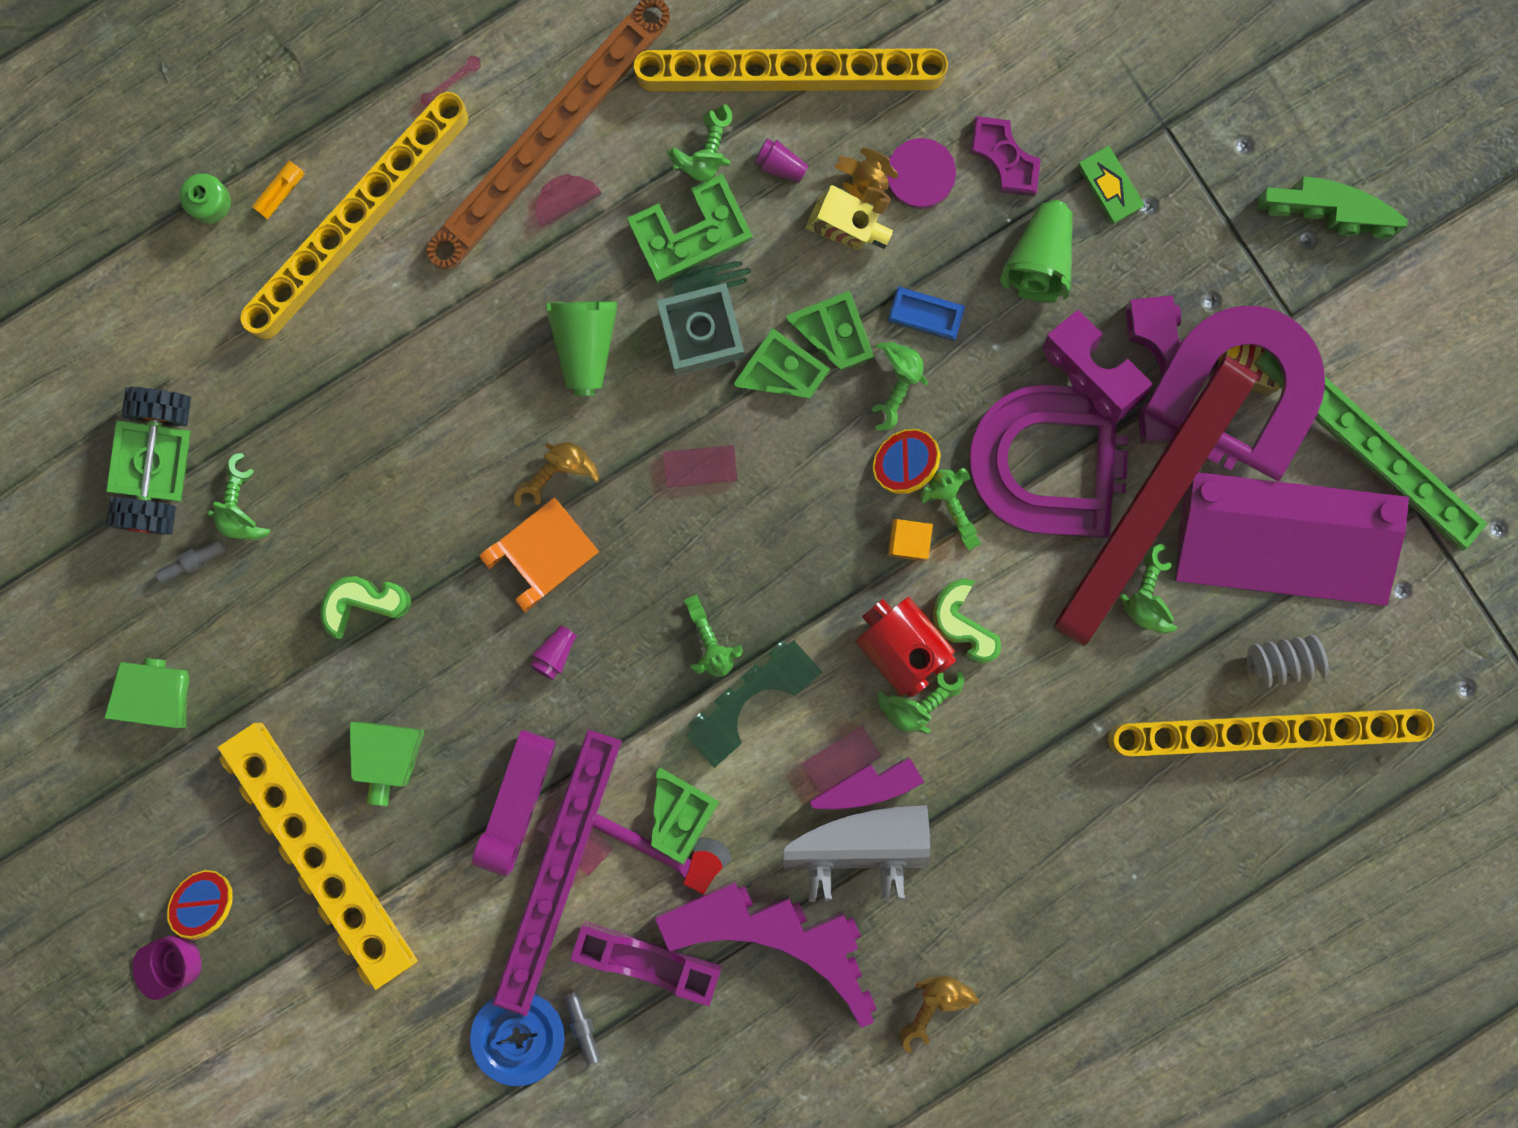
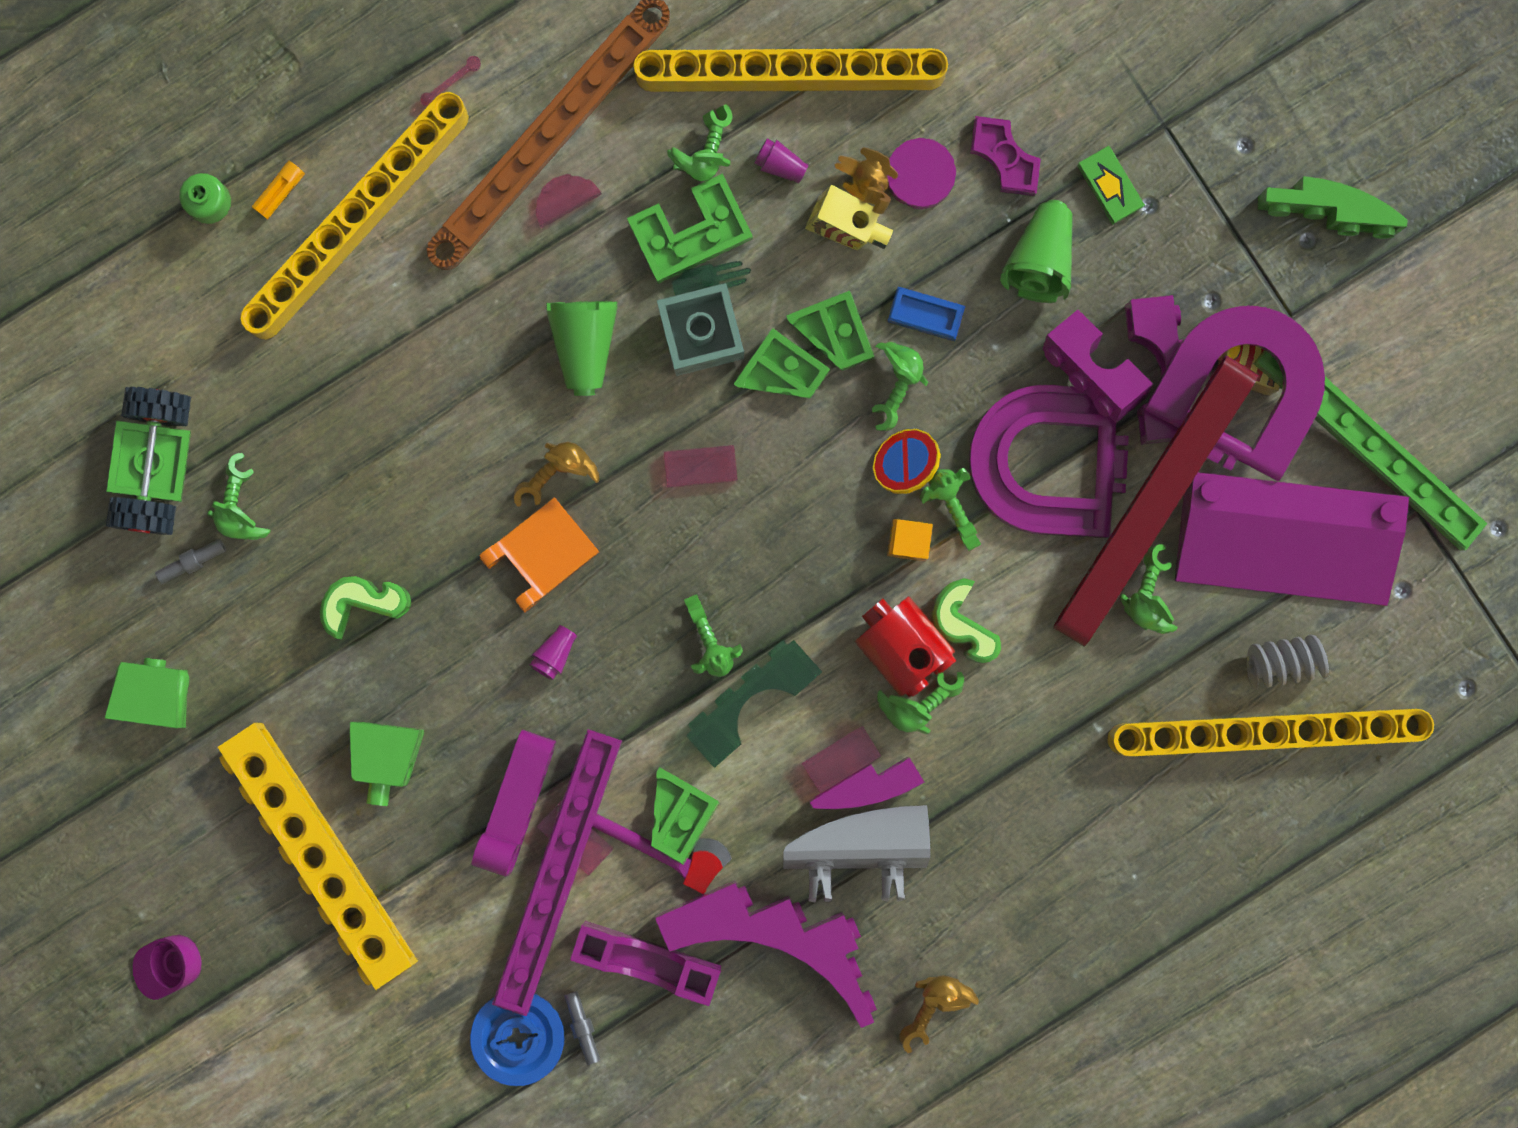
(199, 905): piece -> none

